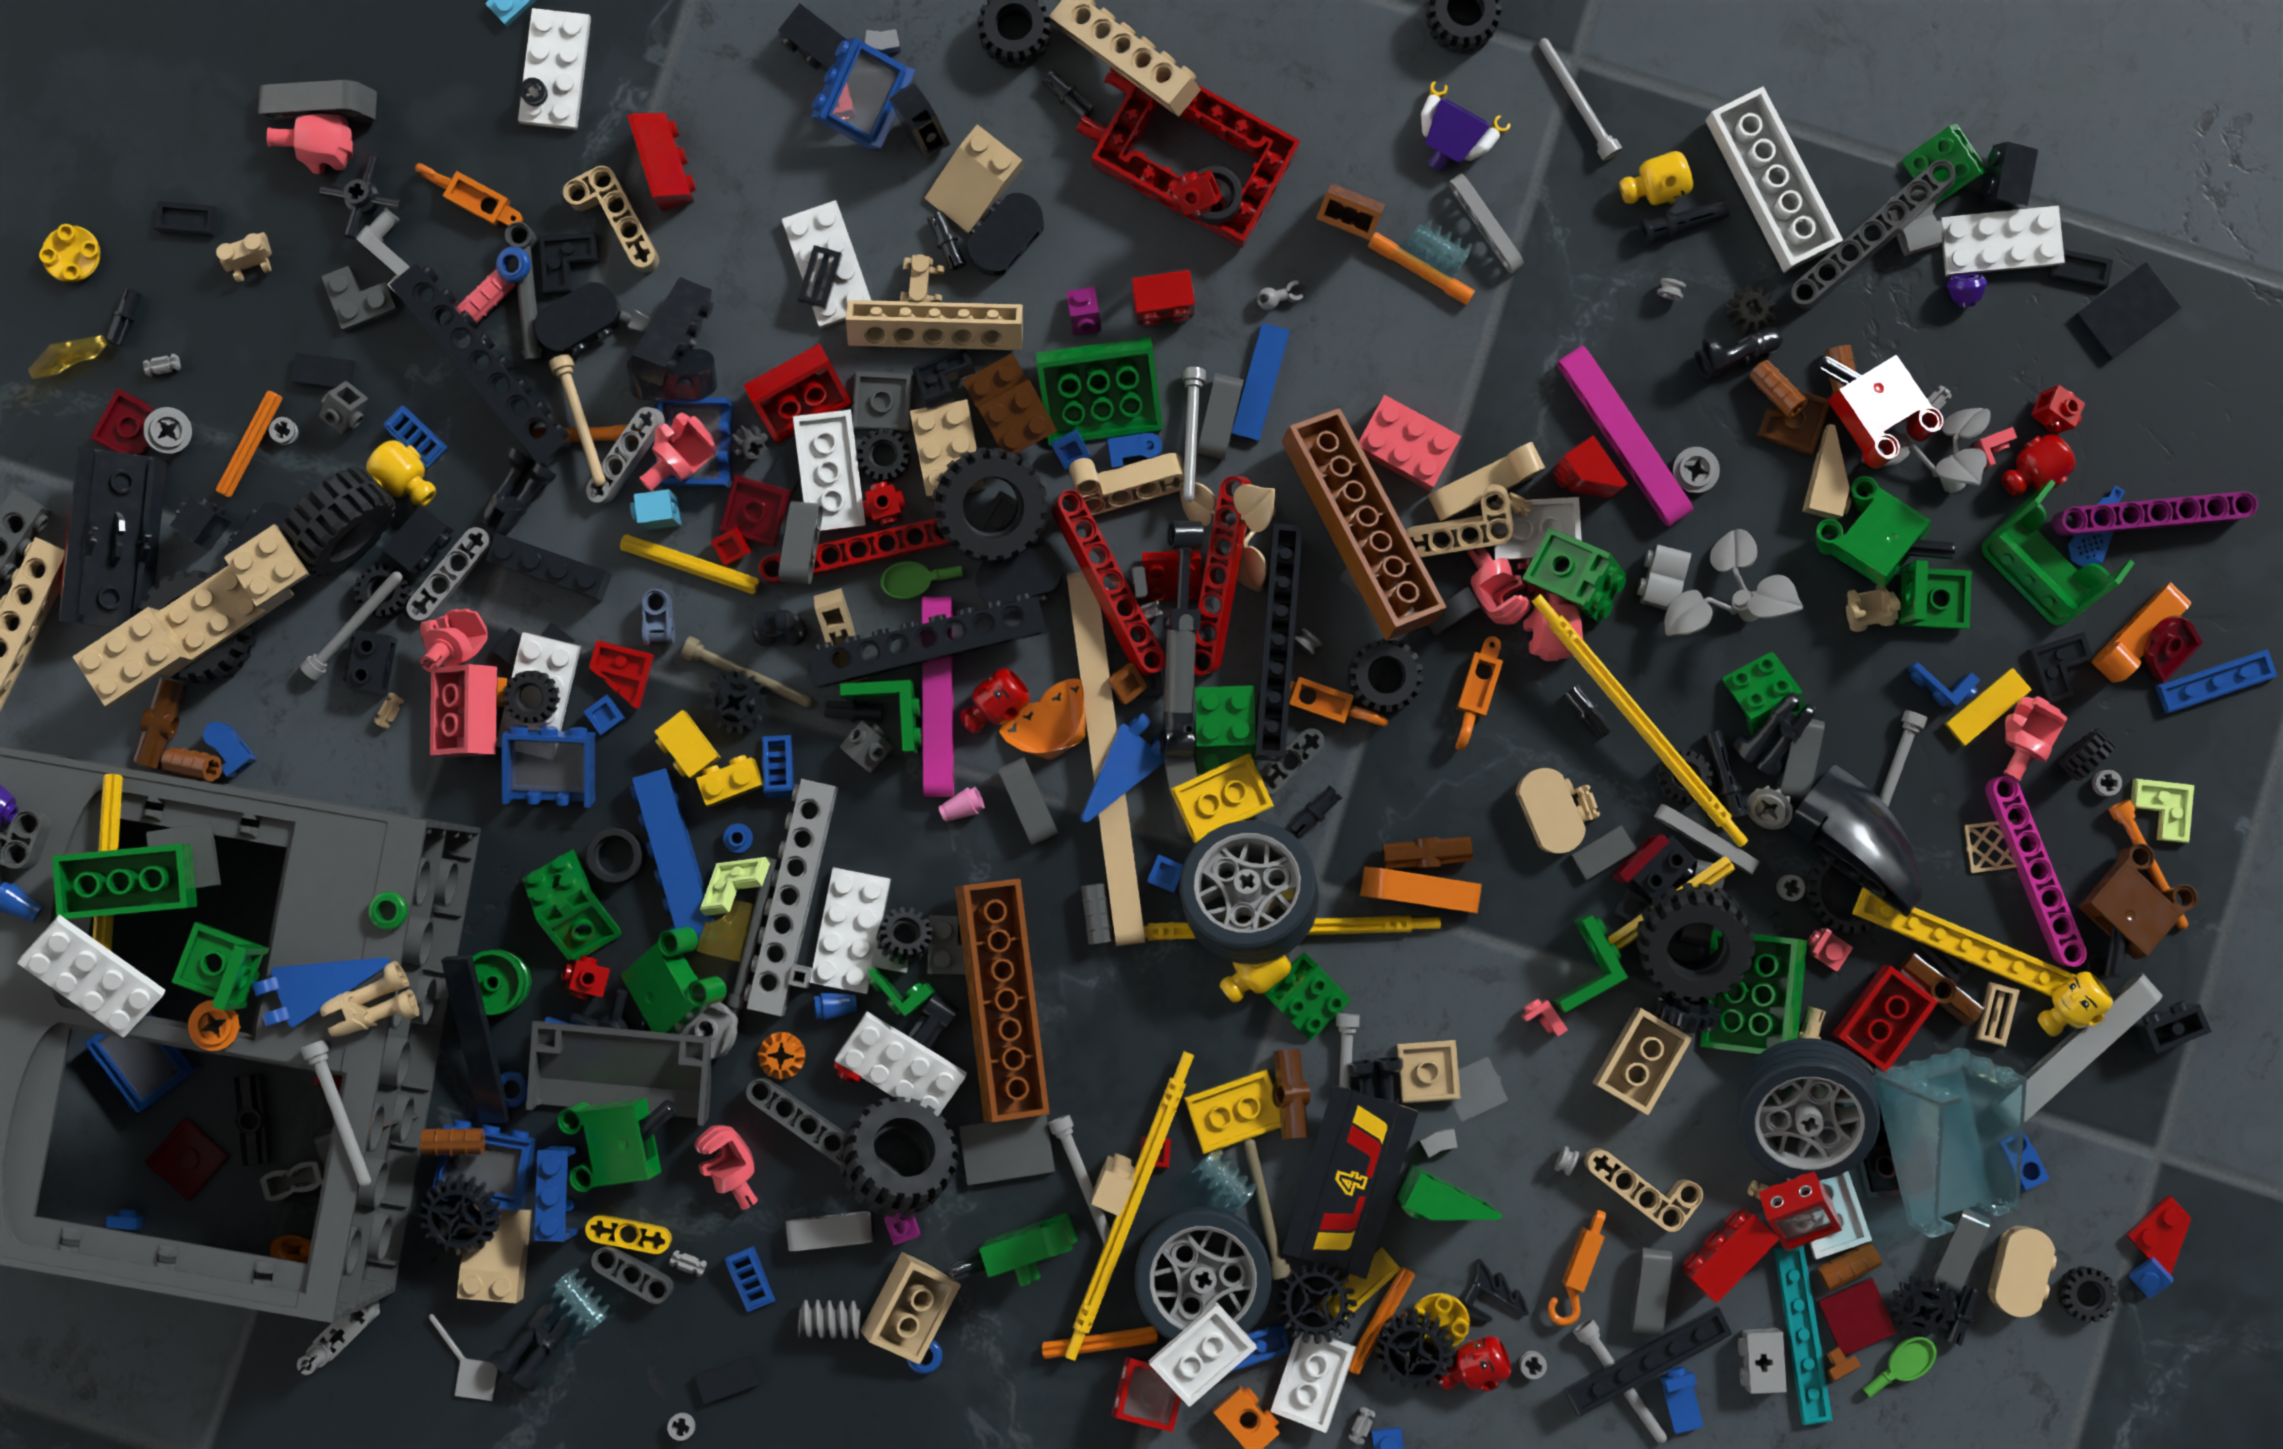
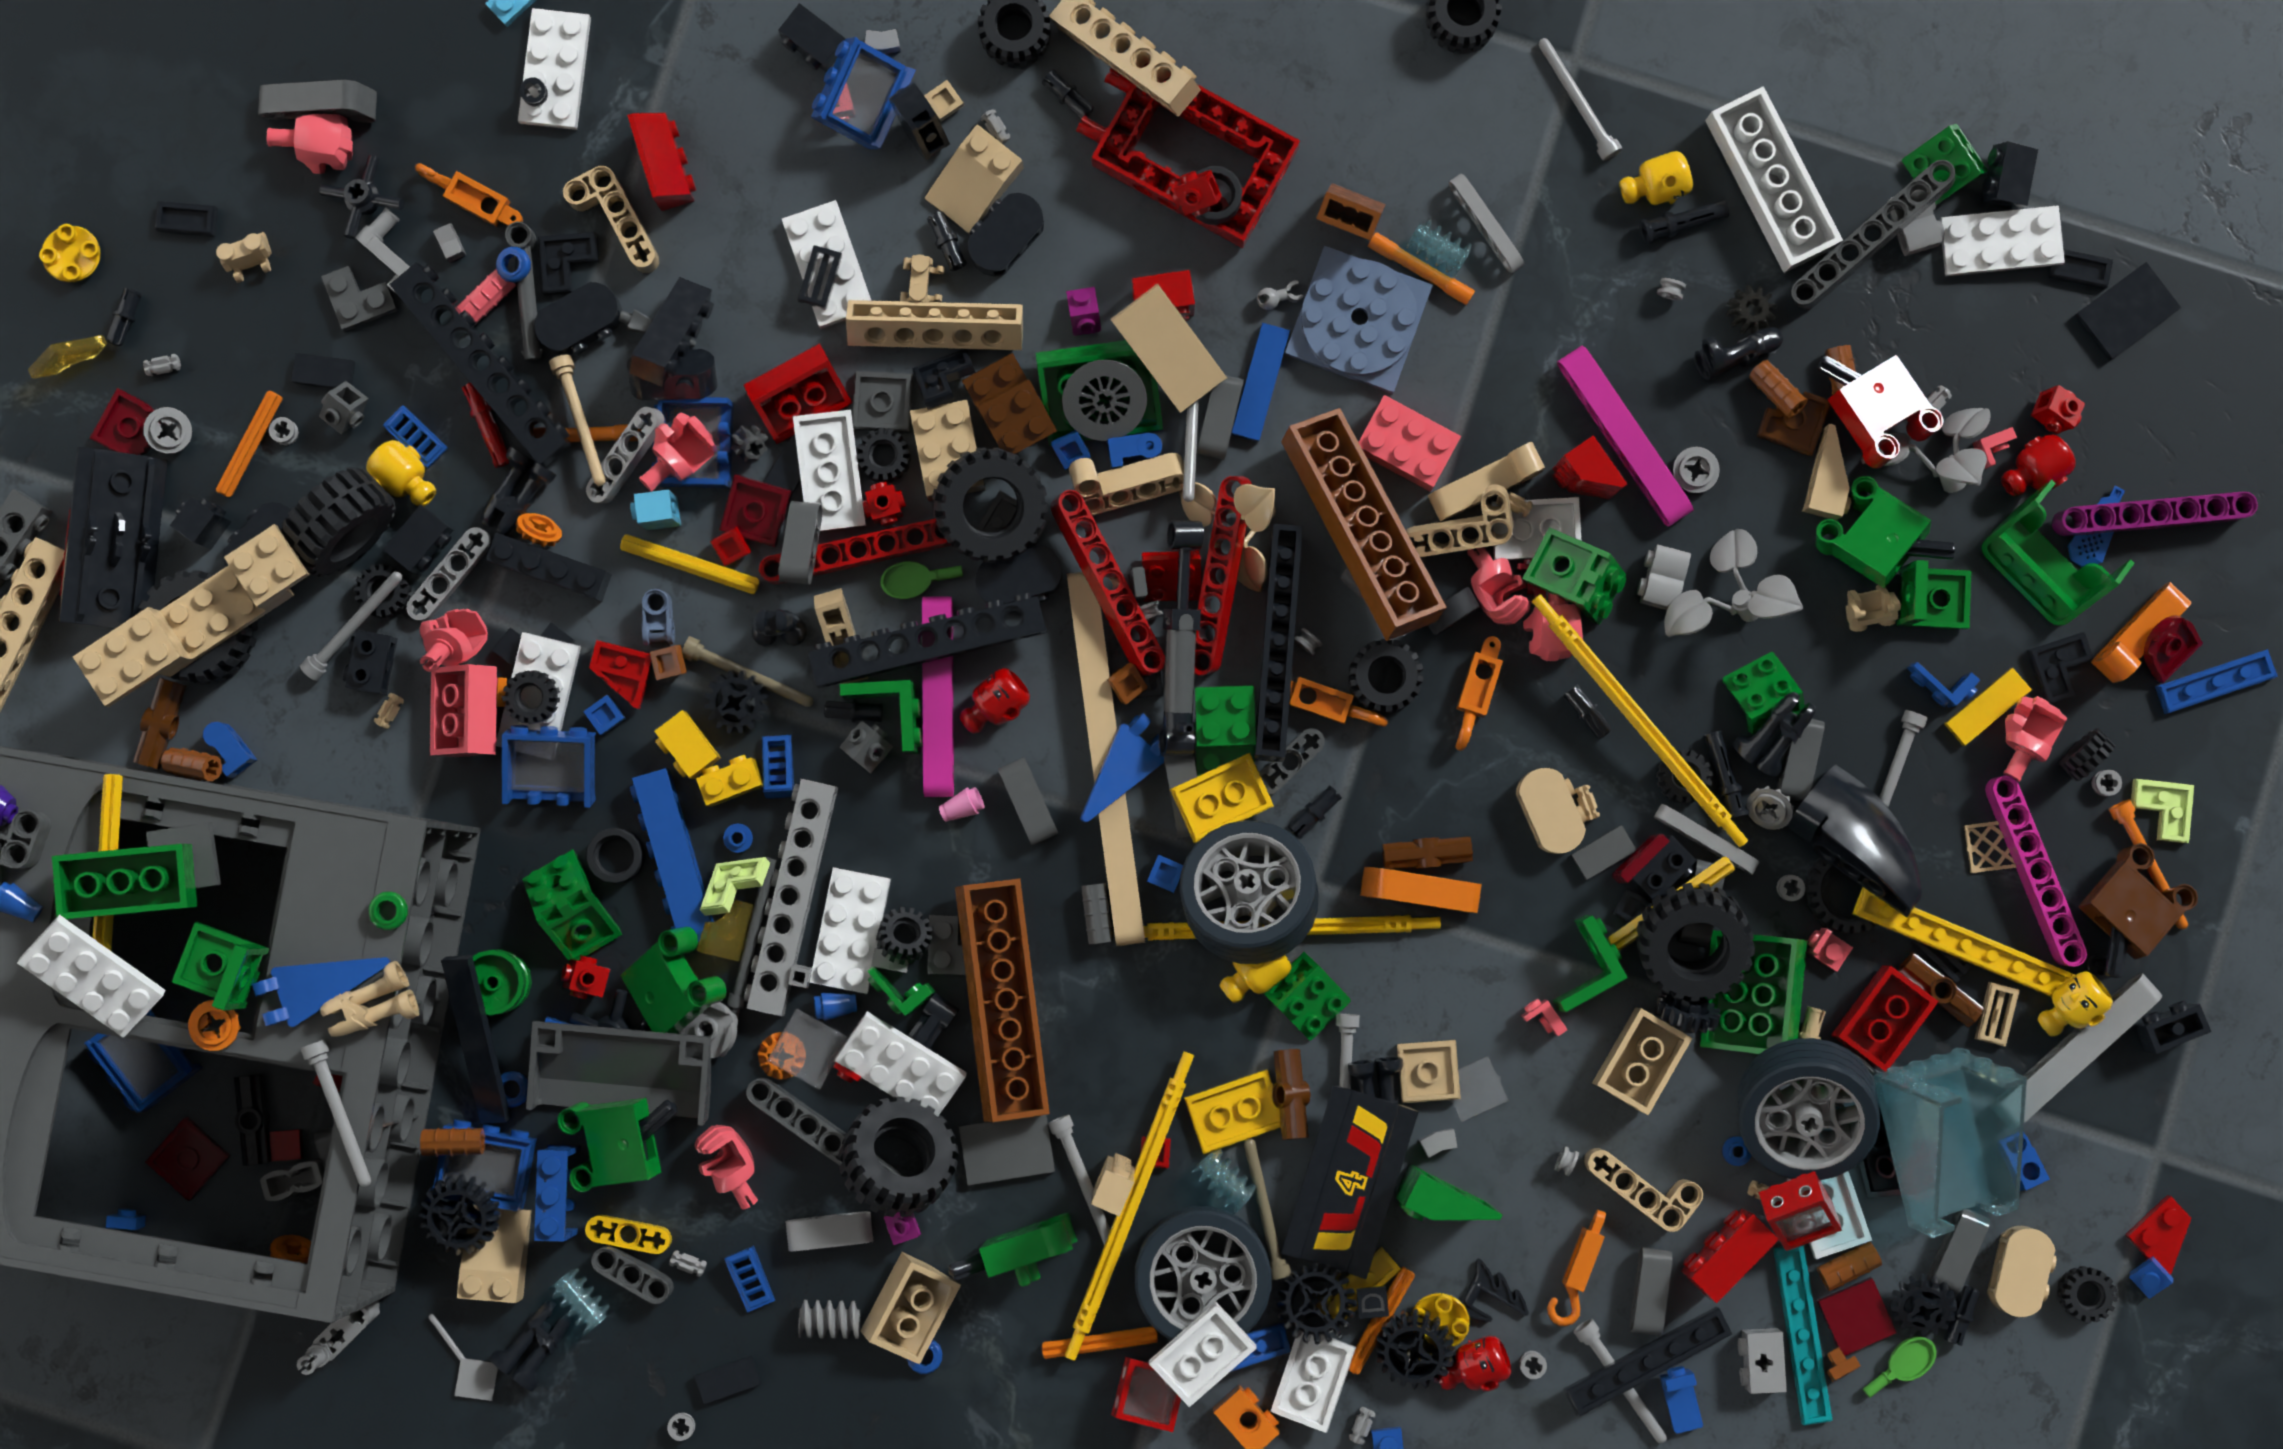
(286, 1145): none -> red tile
(449, 242): none -> light grey piece
(489, 430): none -> red pin
(538, 529): none -> orange gear
(668, 662): none -> dark orange tile
(807, 1049): none -> clear tile
(944, 100): none -> tan plate
(995, 126): none -> light grey piece
(1054, 723): orange piece -> none
(1112, 428): none -> dark grey piece
(1168, 348): none -> tan tile
(1364, 352): none -> sand blue piece
(1372, 1302): none -> black tile
(1455, 130): dark purple torso -> none
(1727, 1151): none -> blue plate
(1966, 288): dark purple cone -> none

